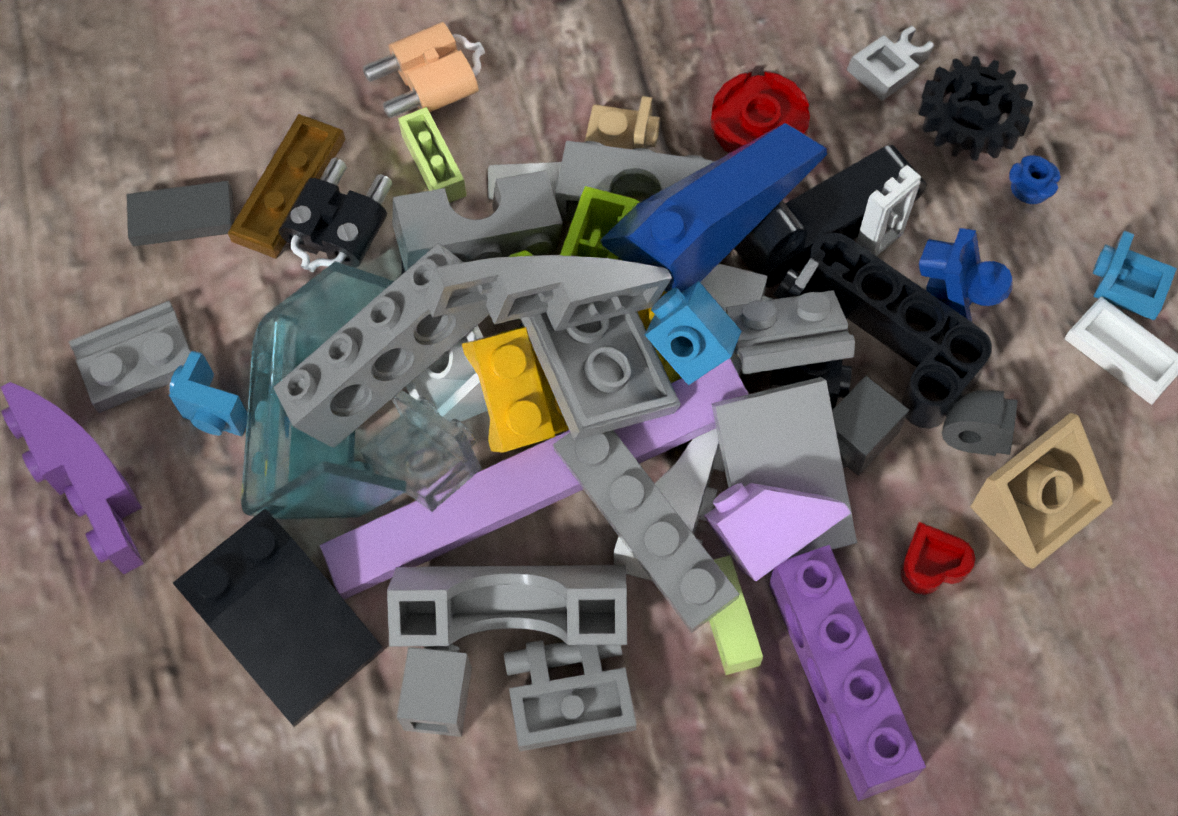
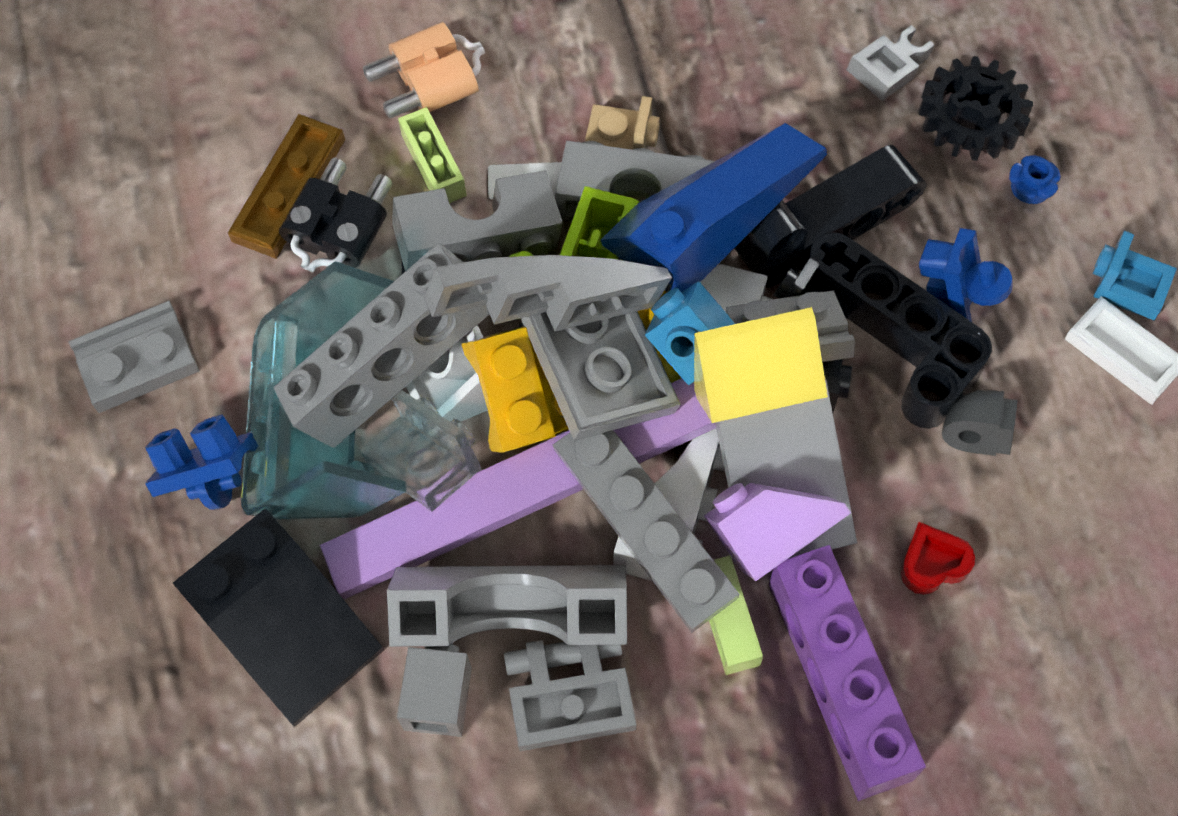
(77, 467): medium lavender slope -> none
(179, 213): dark grey tile -> none
(204, 471): none -> blue hips
(205, 406): dark azure bracket -> none
(754, 106): red tile -> none
(758, 365): none -> light yellow slope
(866, 424): dark grey brick -> none
(888, 211): white tile -> none
(1044, 493): tan slope -> none

